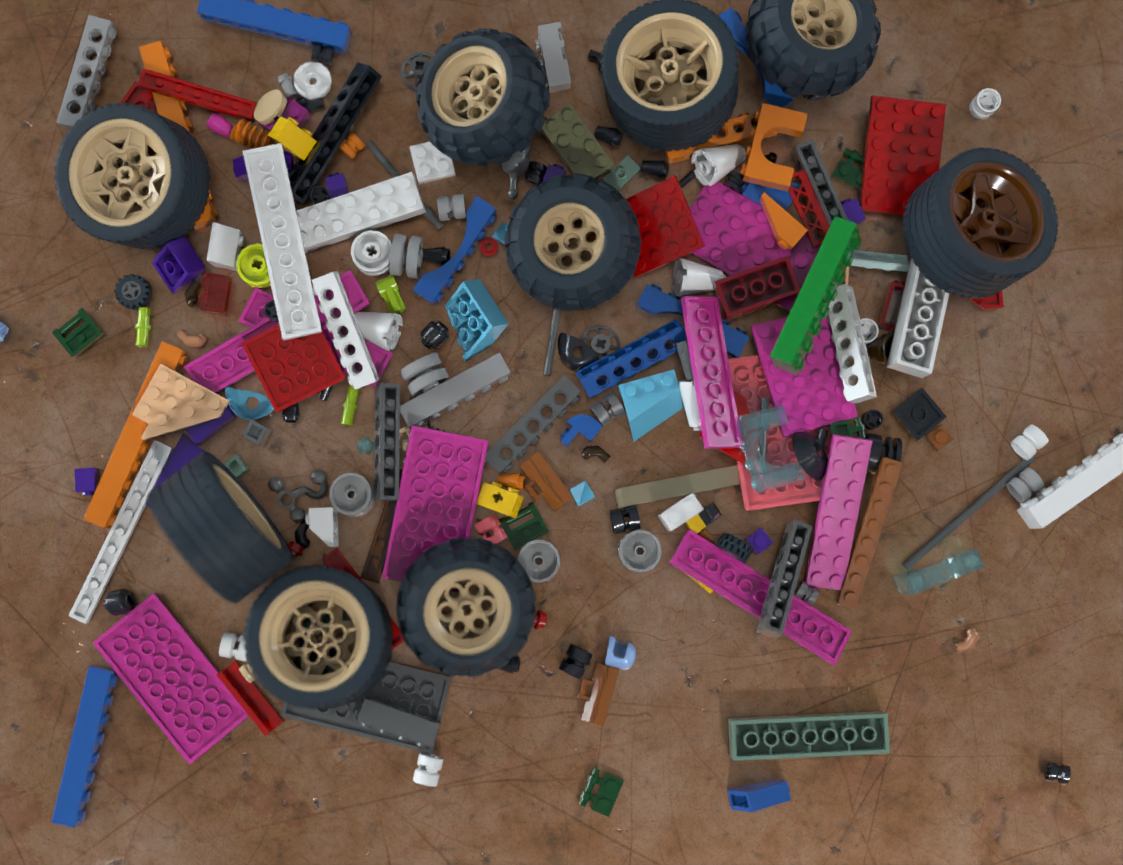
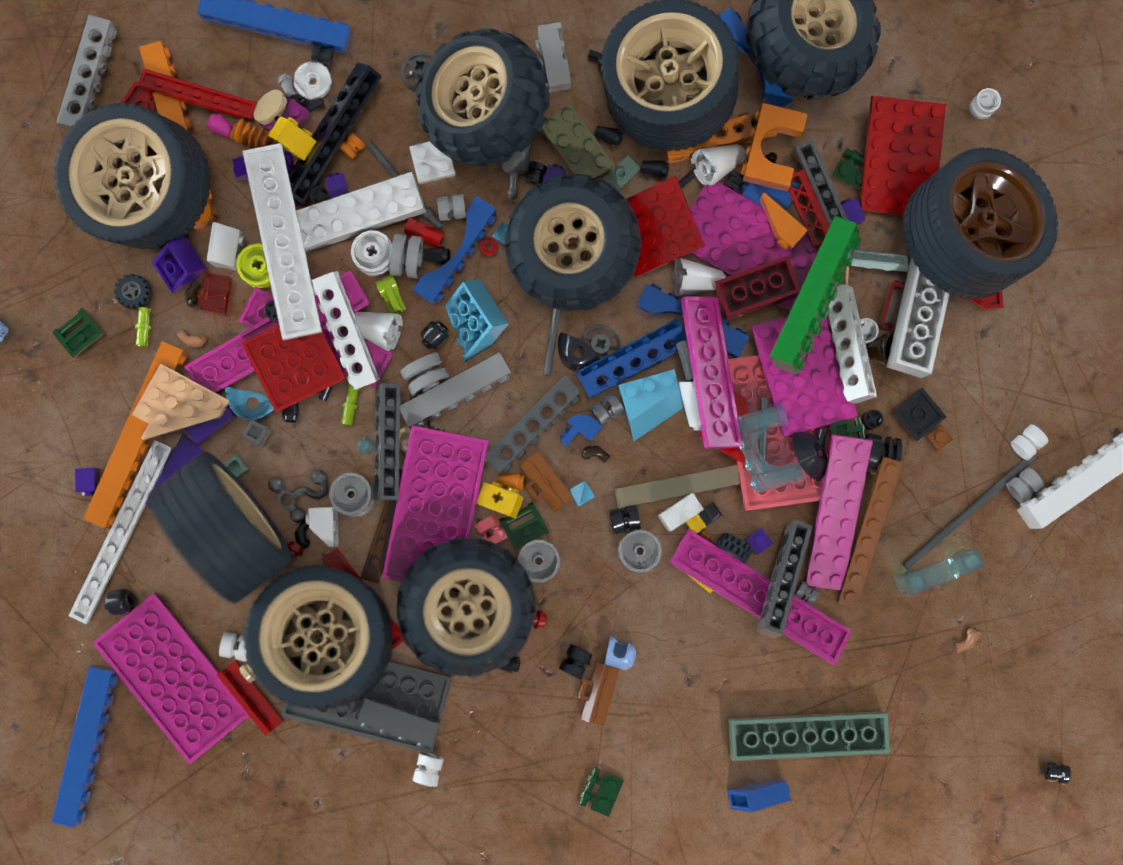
(430, 234): none -> red axle

